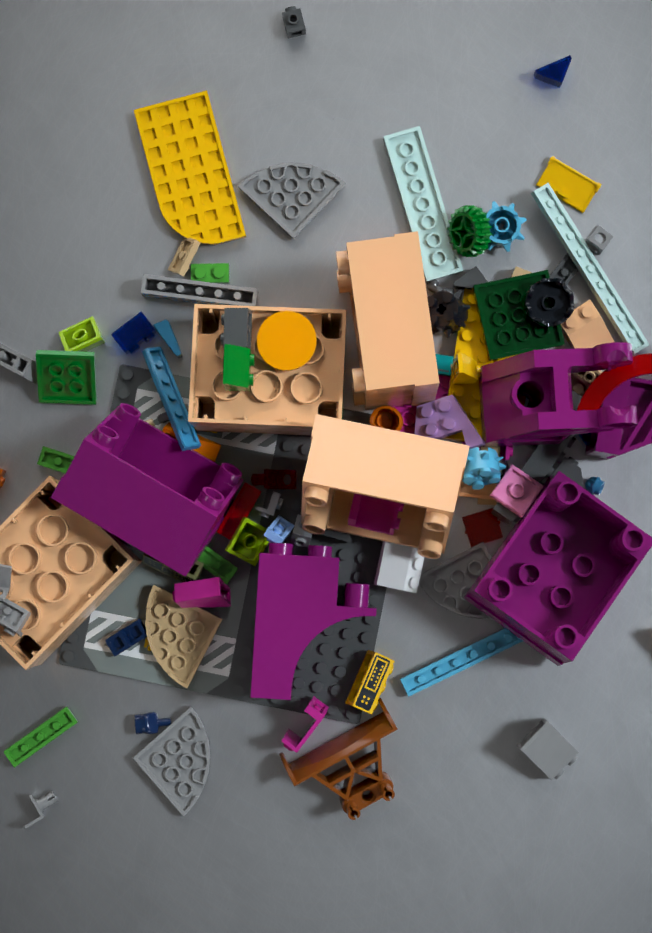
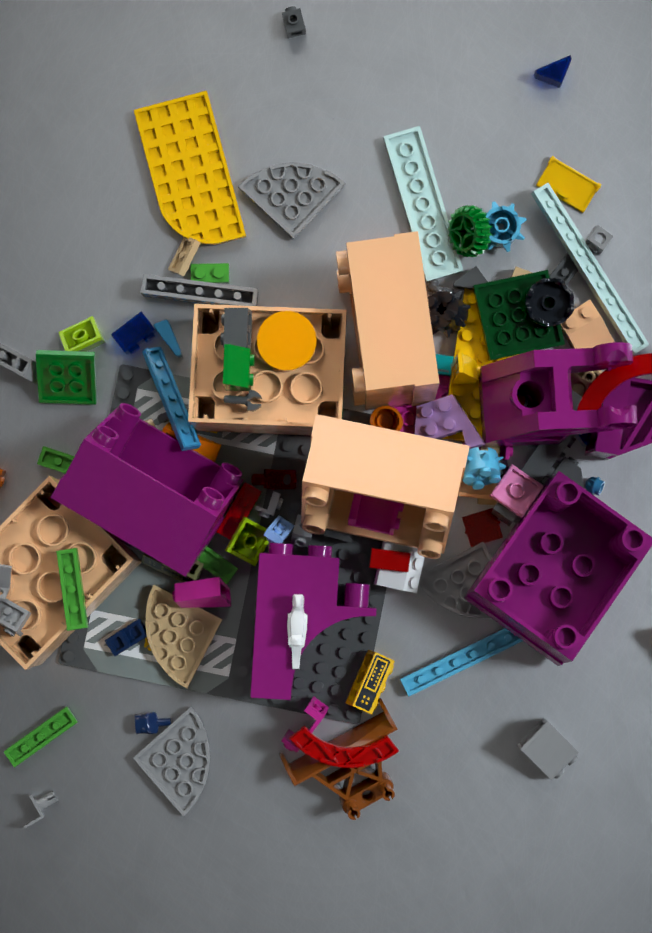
(72, 589): none -> bright green plate
(244, 400): none -> dark grey bar
(297, 628): none -> white animal
(343, 756): none -> red tile
(390, 560): none -> red tile

